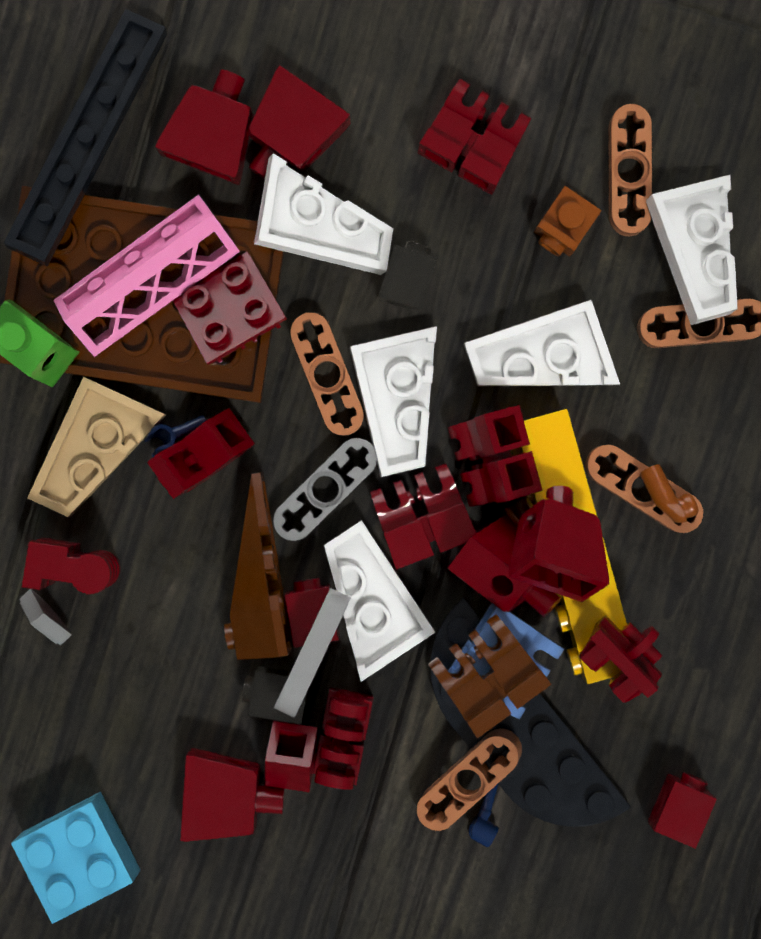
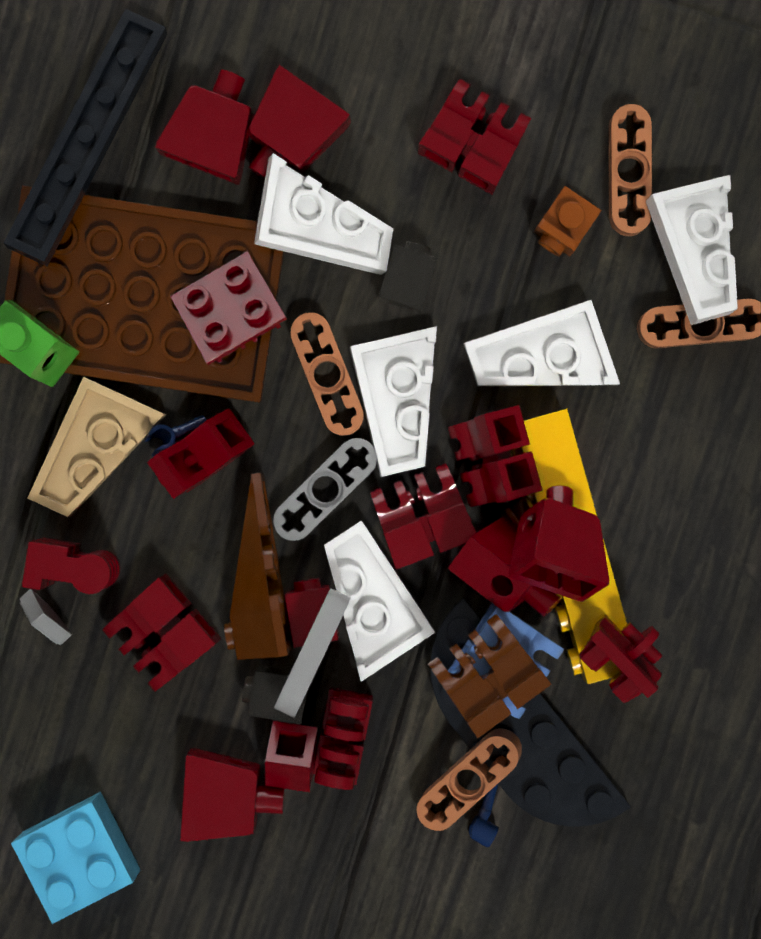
(138, 263): bright pink fence -> none
(159, 611): none -> dark red legs
(609, 480): nougat beam -> none
(664, 497): dark orange arm -> none
(682, 809): dark red brick -> none

